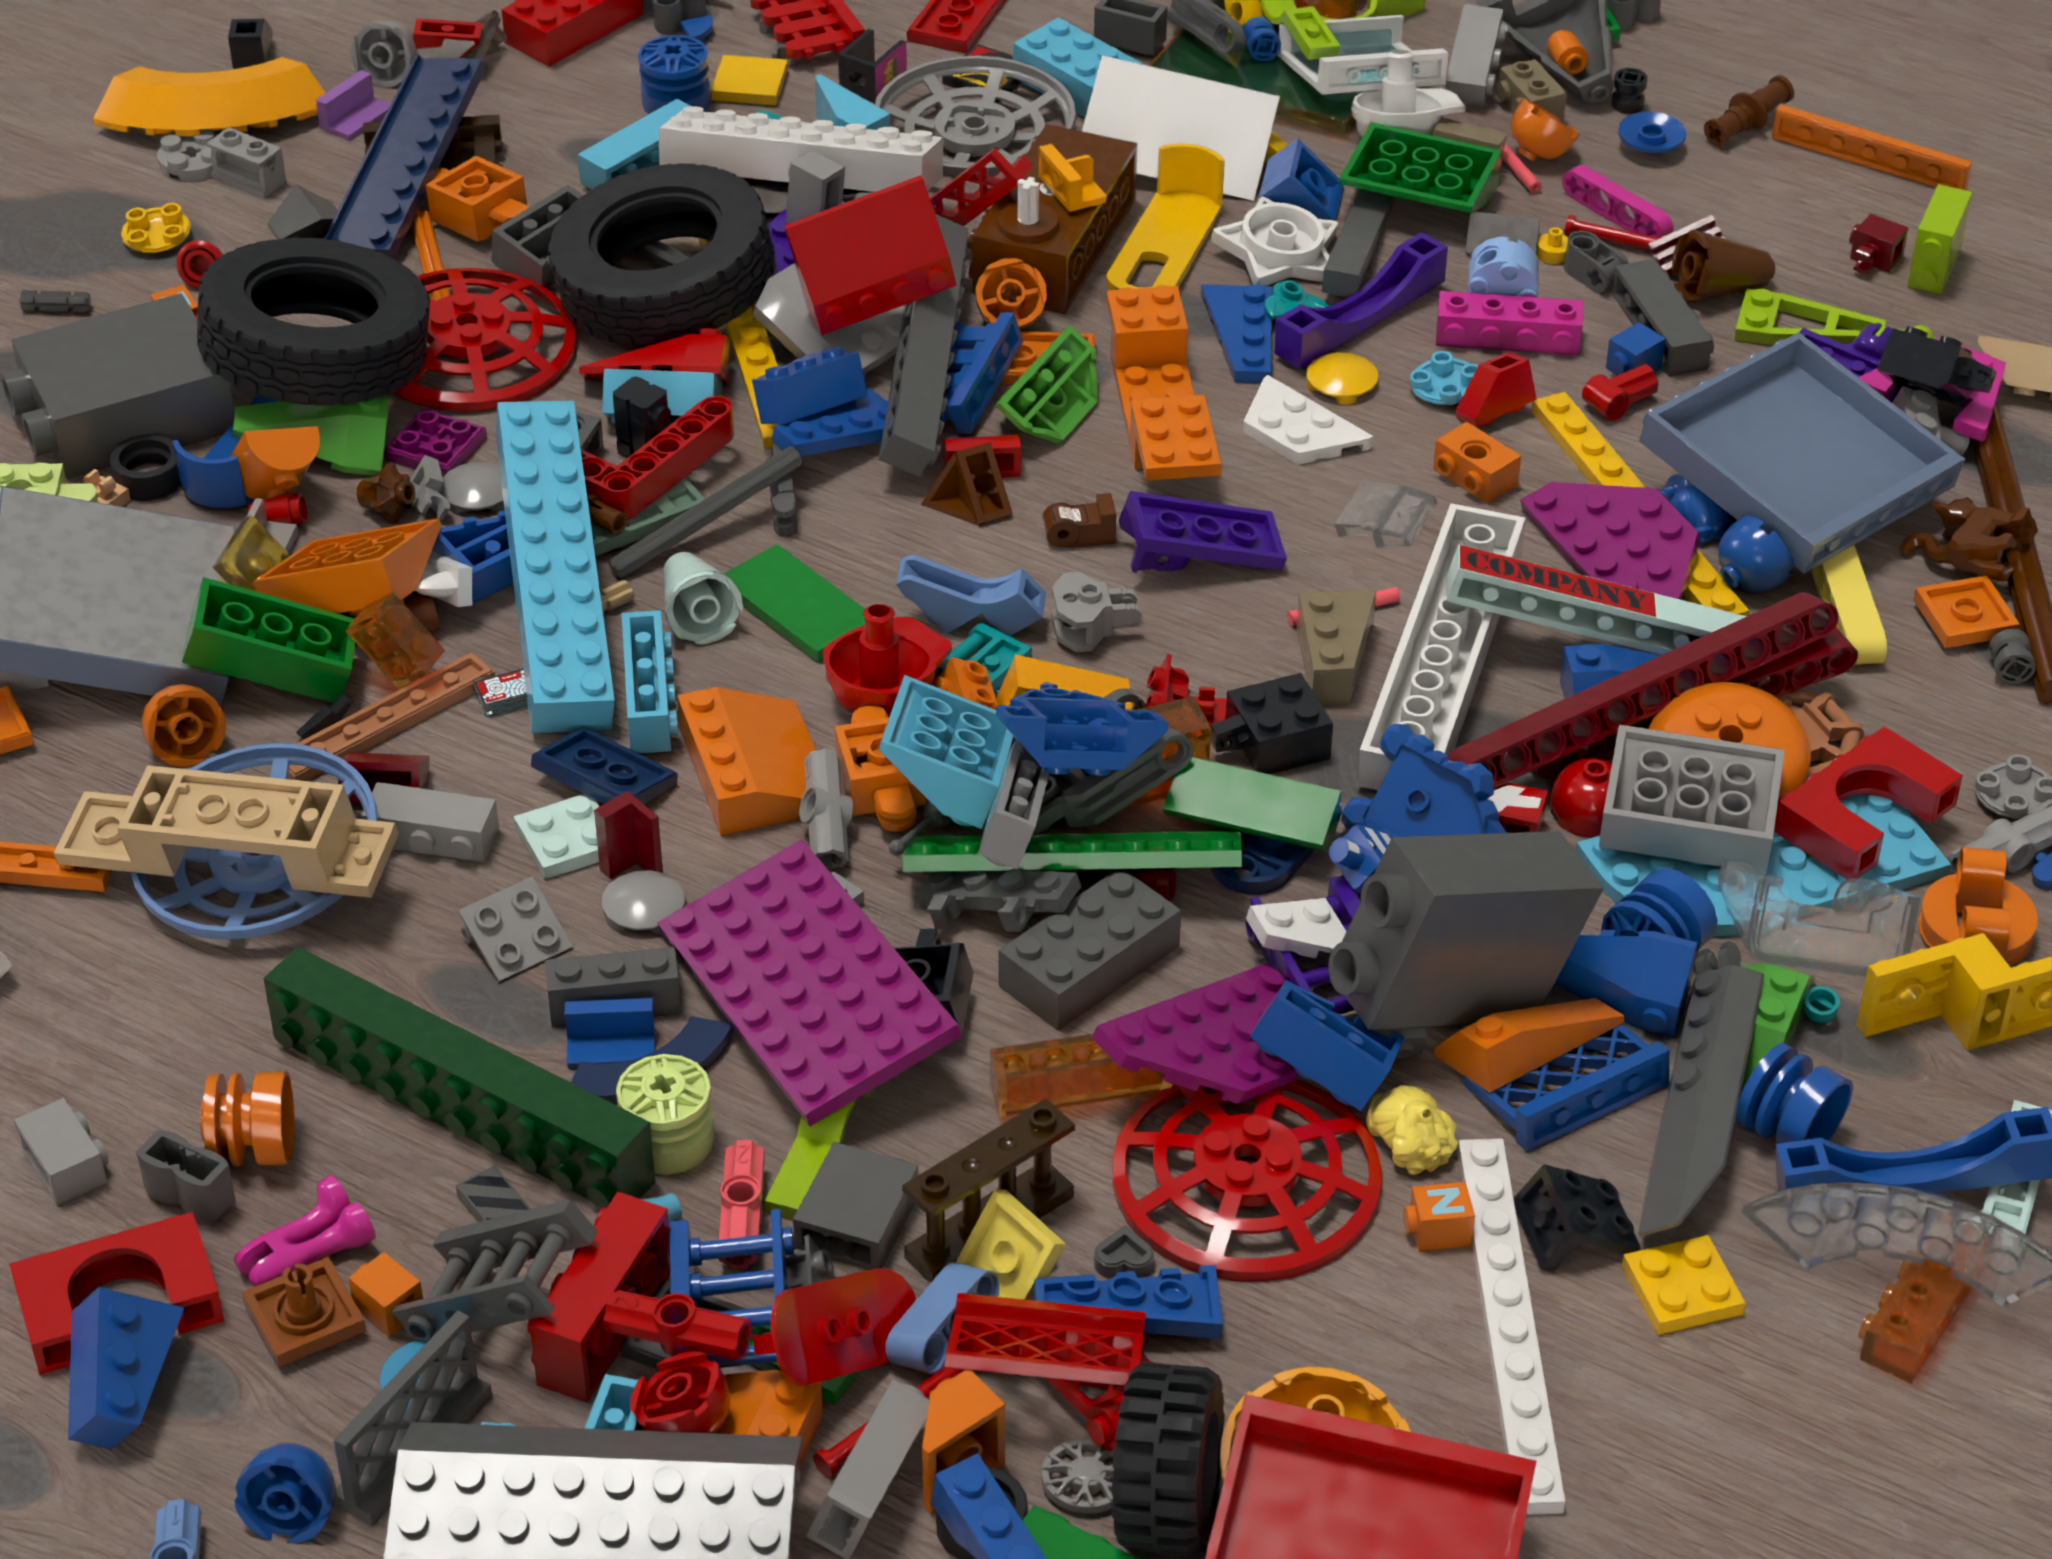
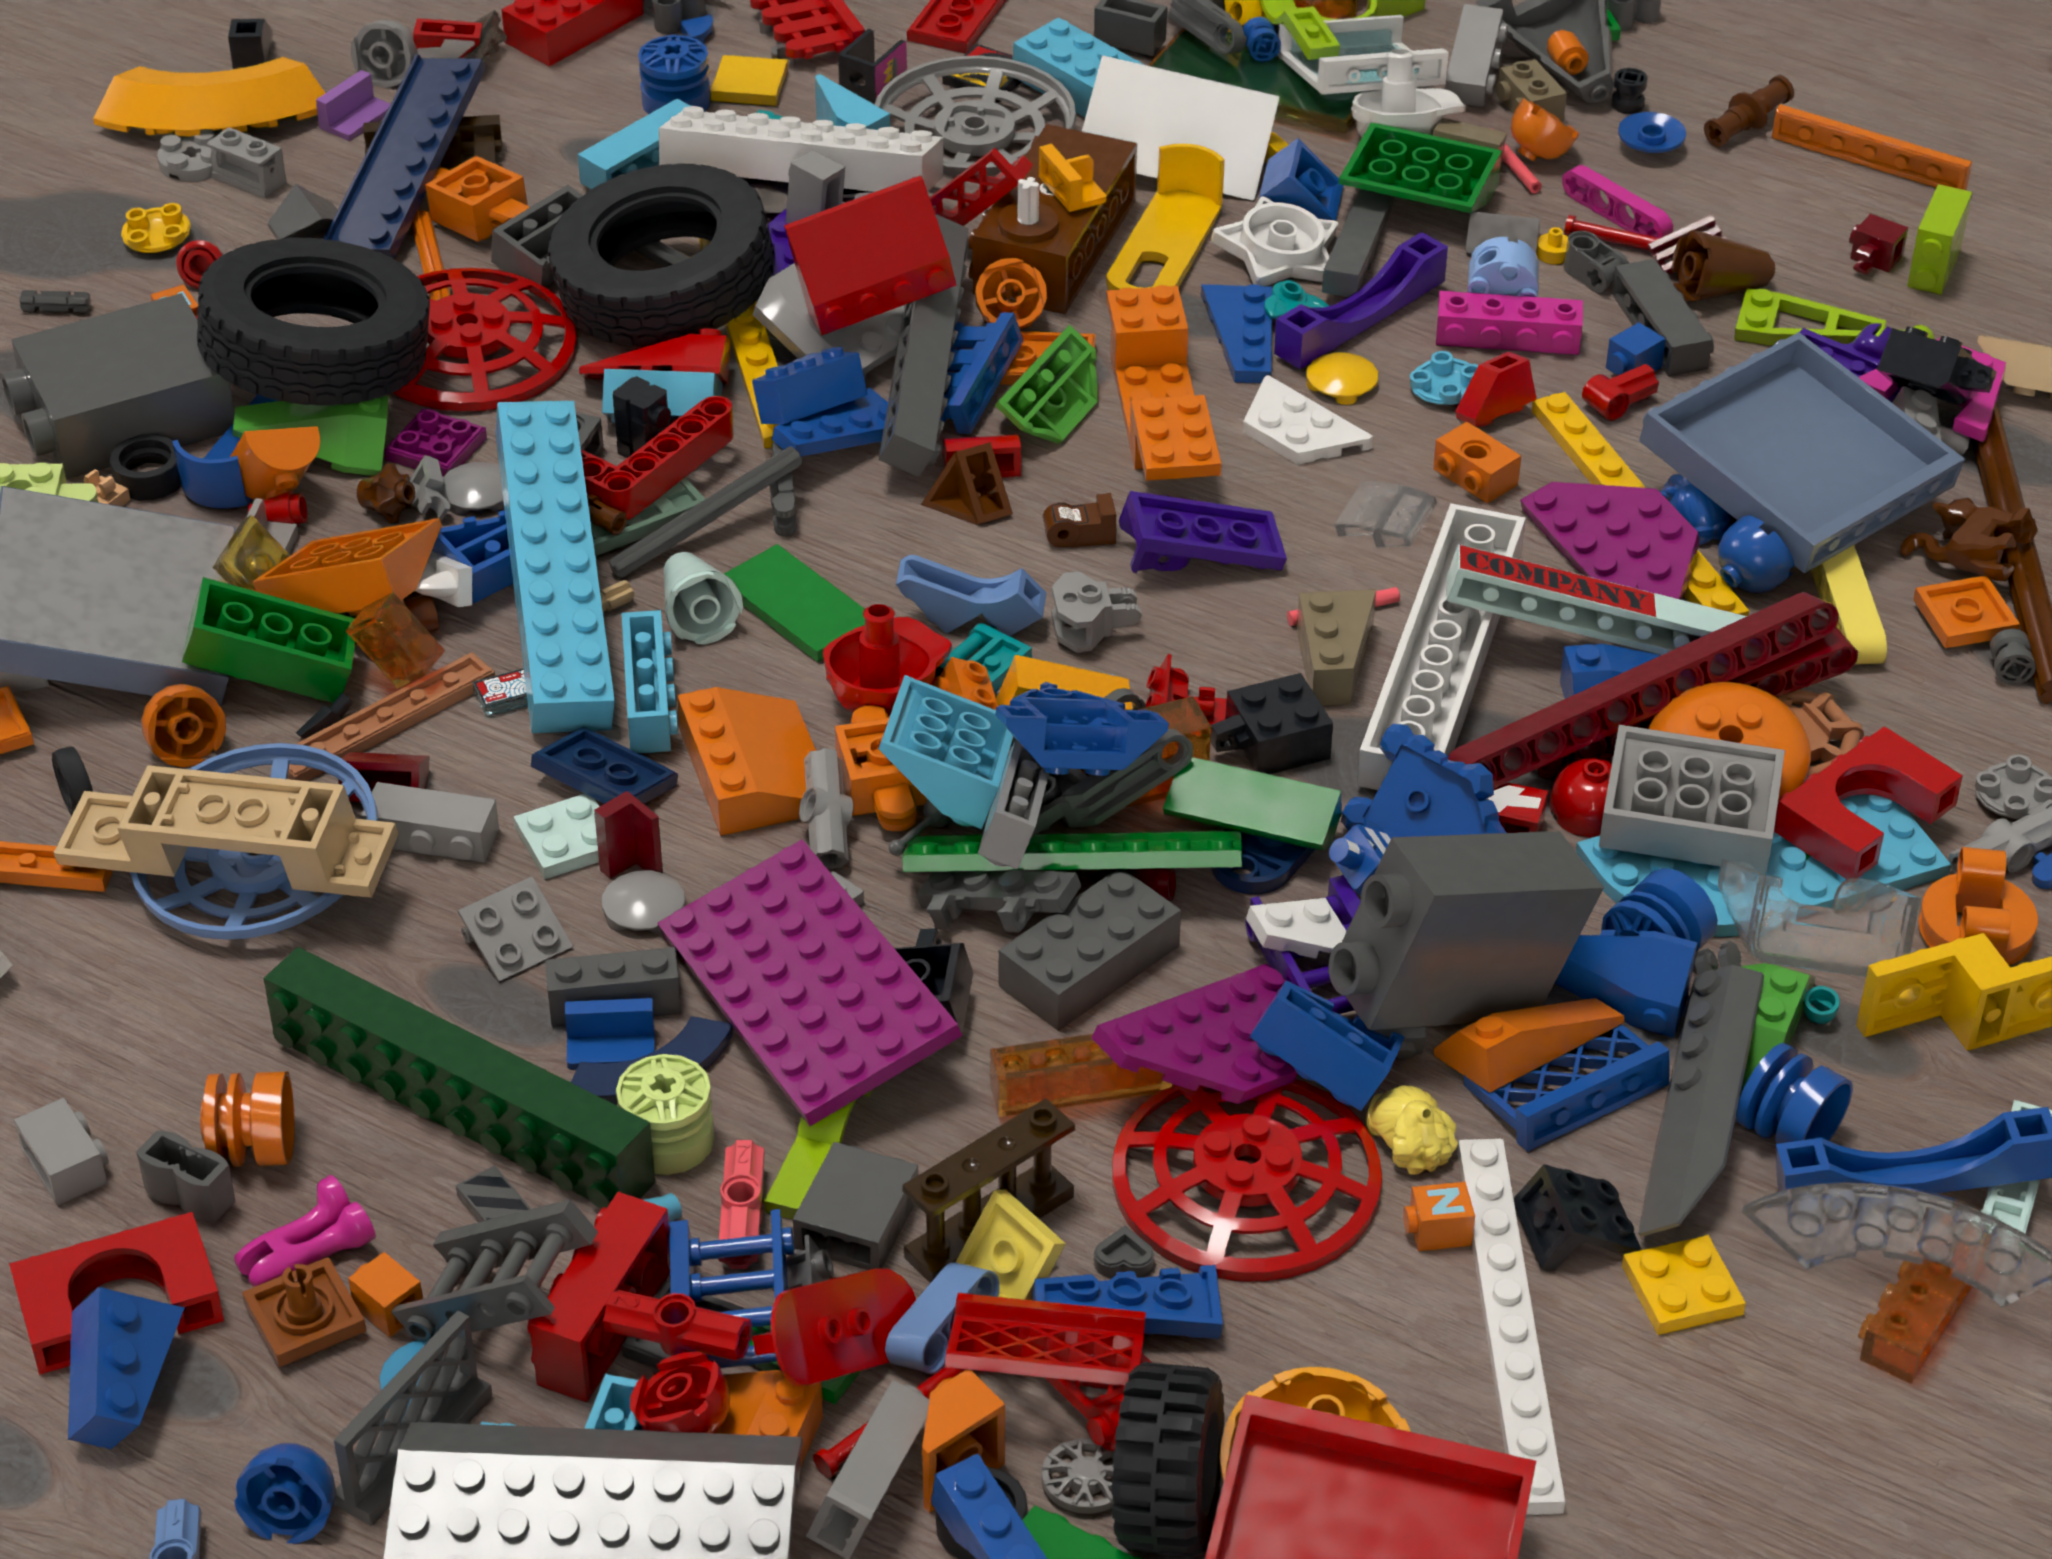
(70, 776): none -> black tyre

